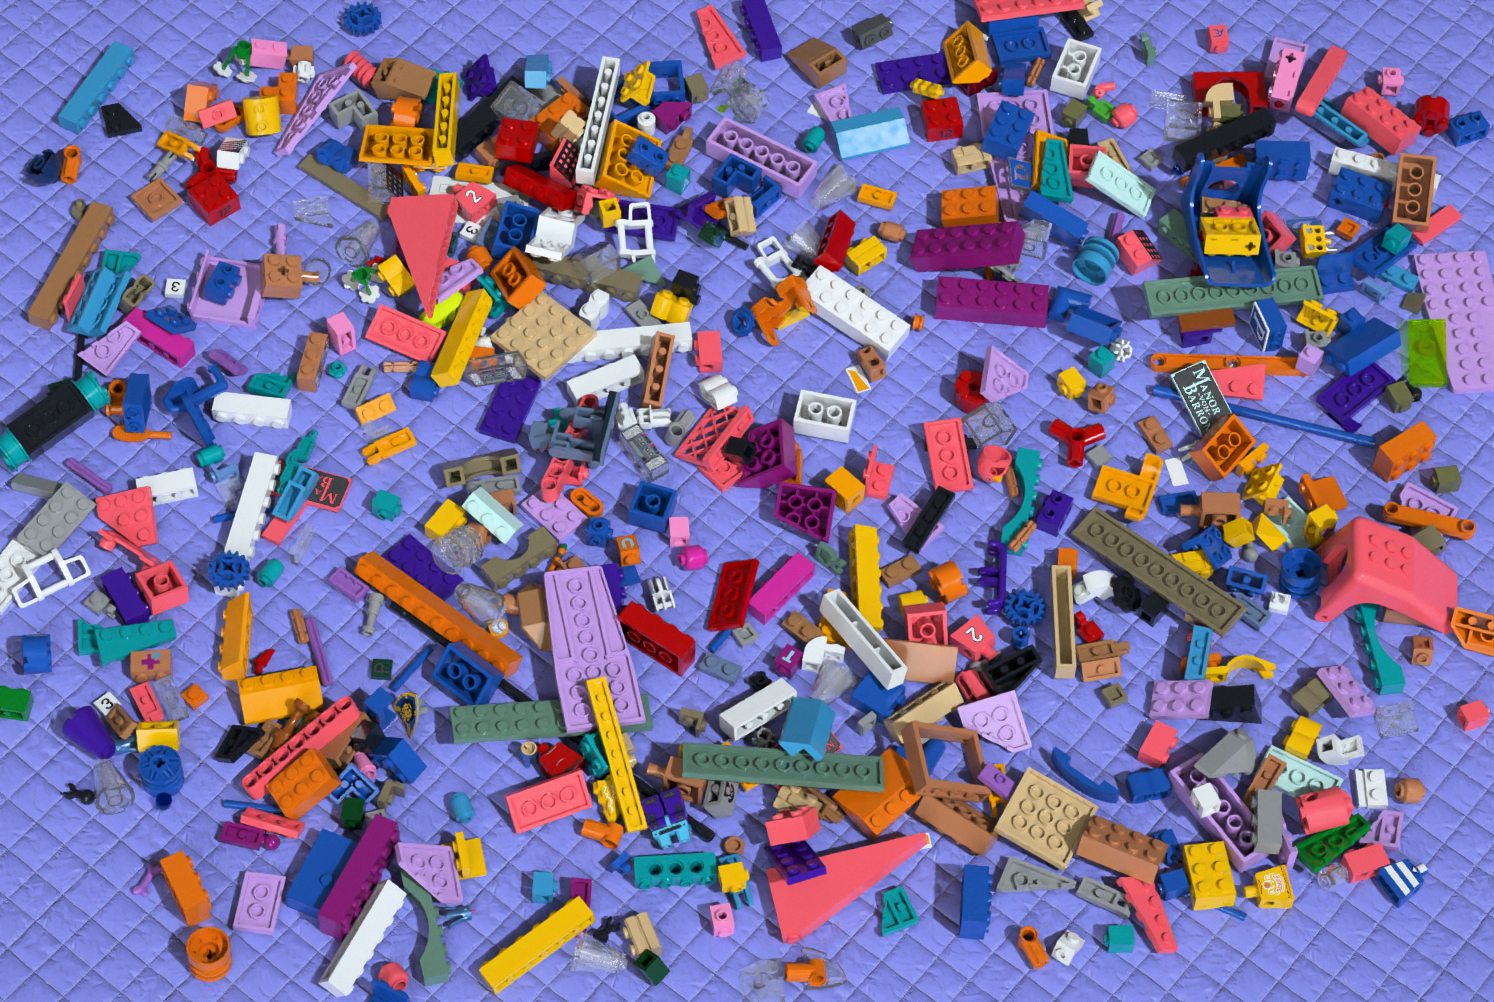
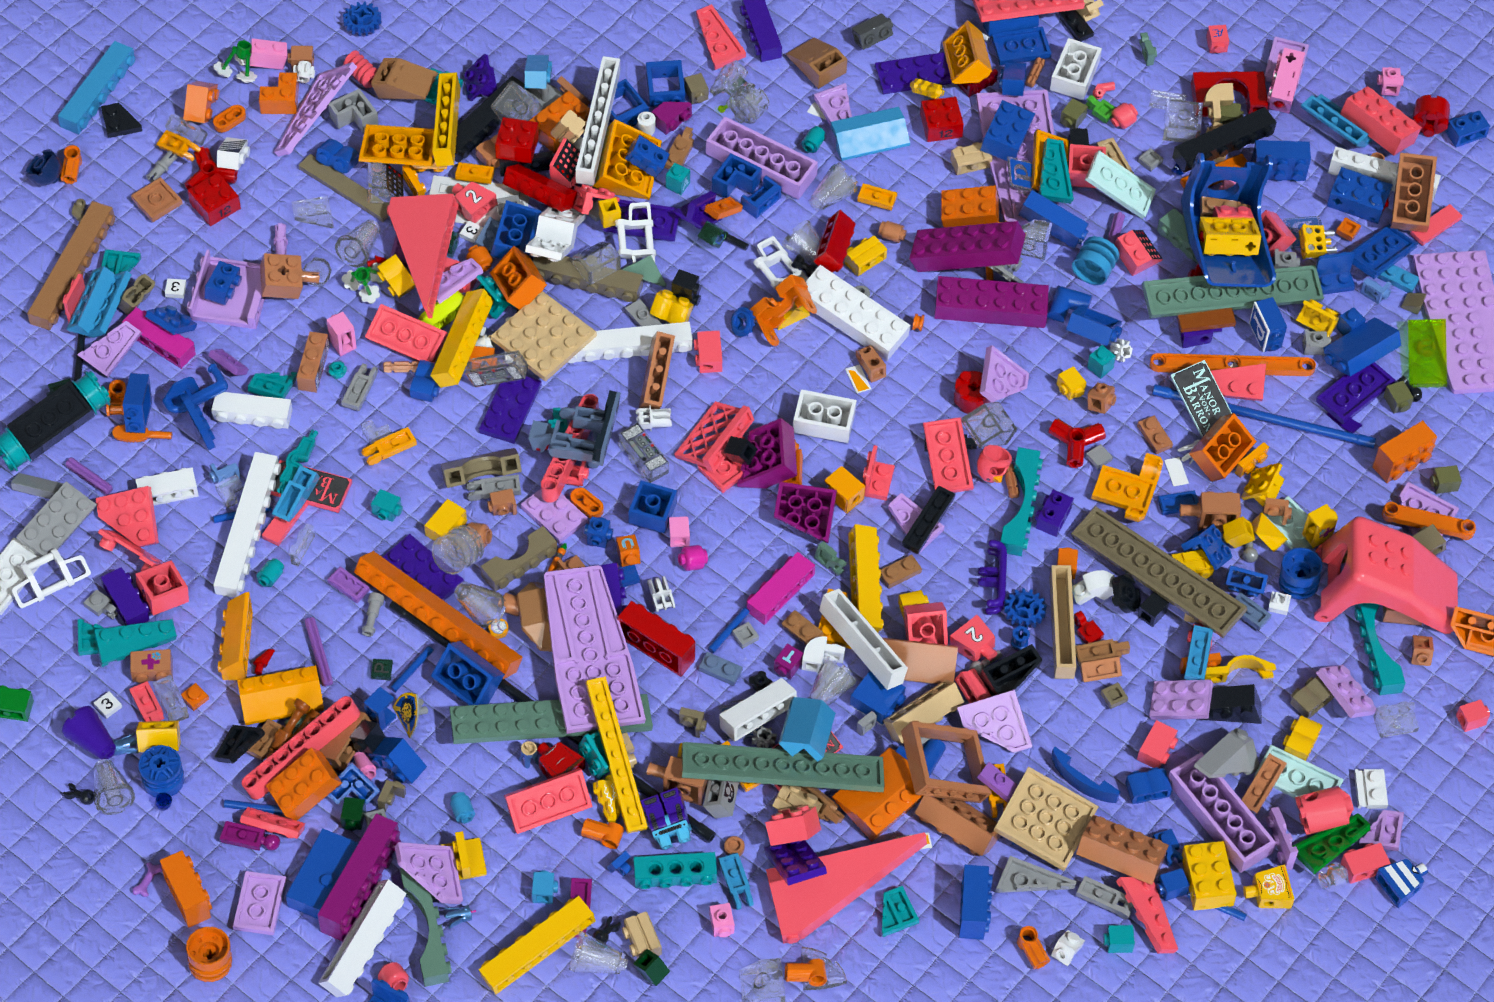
(36, 654): blue brick -> none
(121, 721): medium nougat plate -> none
(210, 455): teal brick -> none
(217, 113): coral plate -> none
(230, 563): blue gear -> none
(262, 115): yellow brick -> none
(300, 626): nougat axle -> none
(375, 408): light orange plate -> none
(406, 112): orange brick -> none
(492, 515): light aqua brick -> none
(595, 309): white brick -> none
(611, 377): white brick -> none
(625, 417): white arm -> none
(638, 84): yellow bracket -> none
(679, 427): light grey piece -> none
(718, 391): white brick -> none
(732, 877): yellow brick -> none
(733, 595): red tile -> none
(740, 216): tan brick -> none
(947, 581): orange brick -> none
(1022, 536): nougat axle -> none
(1205, 800): white brick -> none
(1267, 821): light grey brick -> none
(1309, 359): lavender brick -> none
(1321, 81): coral beam -> none
(1322, 492): orange bracket -> none
(1338, 752): white brick -> none
(1396, 239): teal brick -> none
(1409, 790): nougat head -> none

